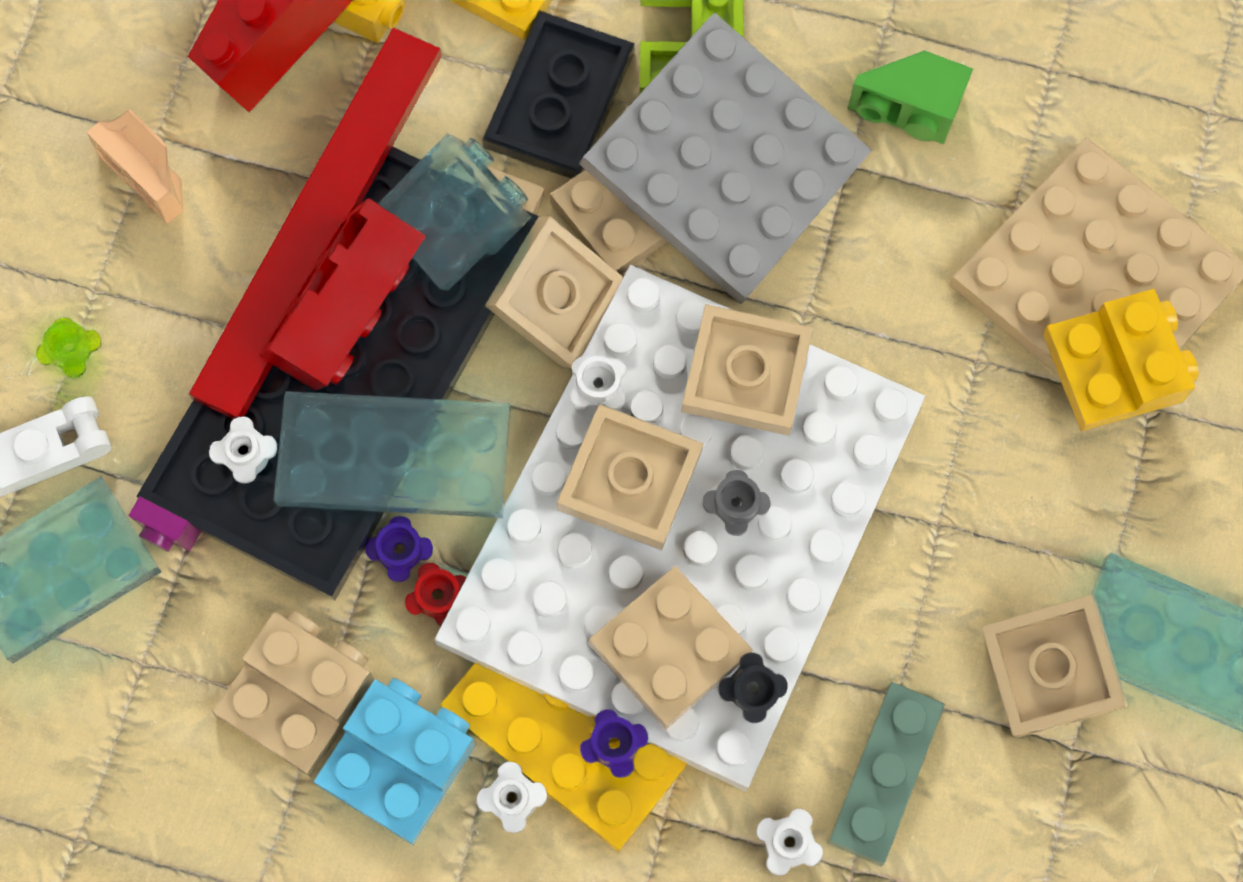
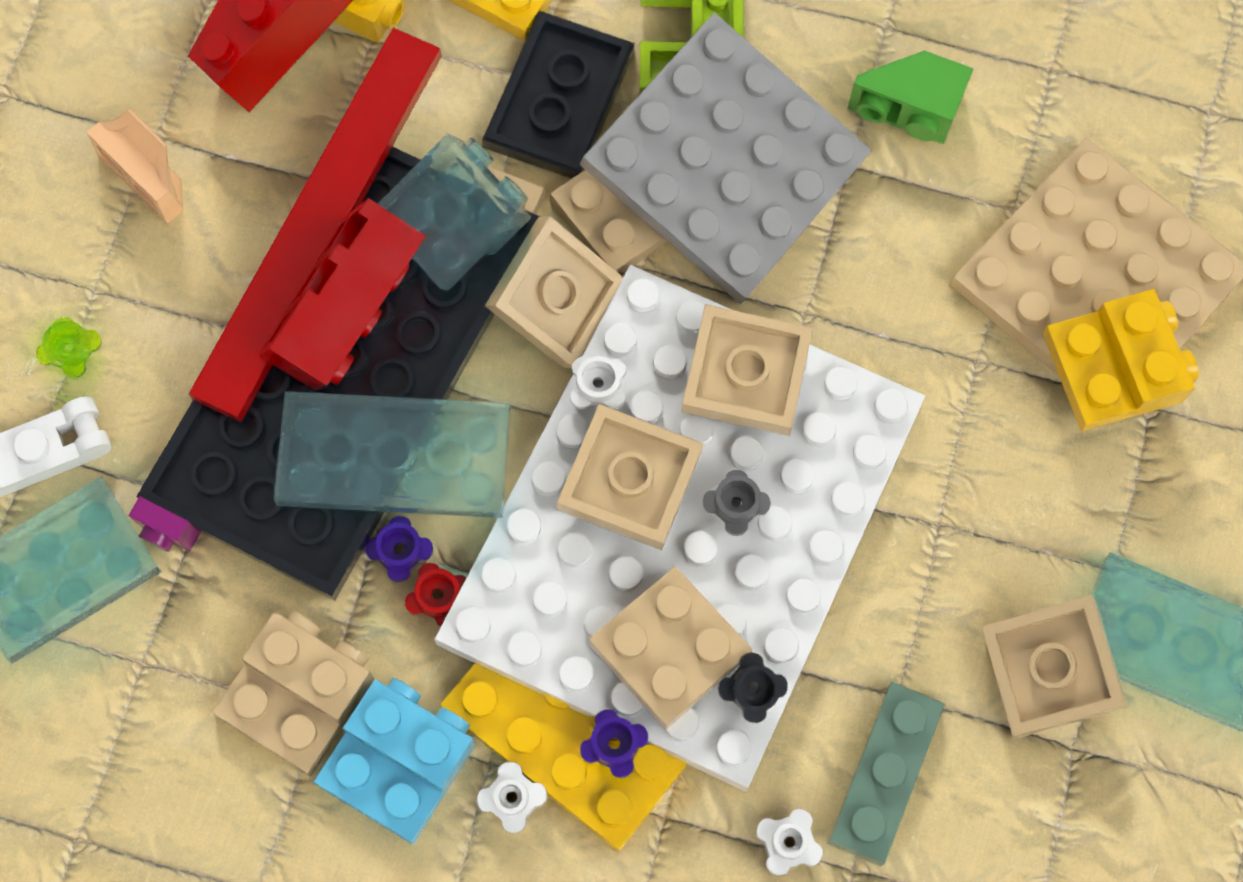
(244, 466): white plate -> none

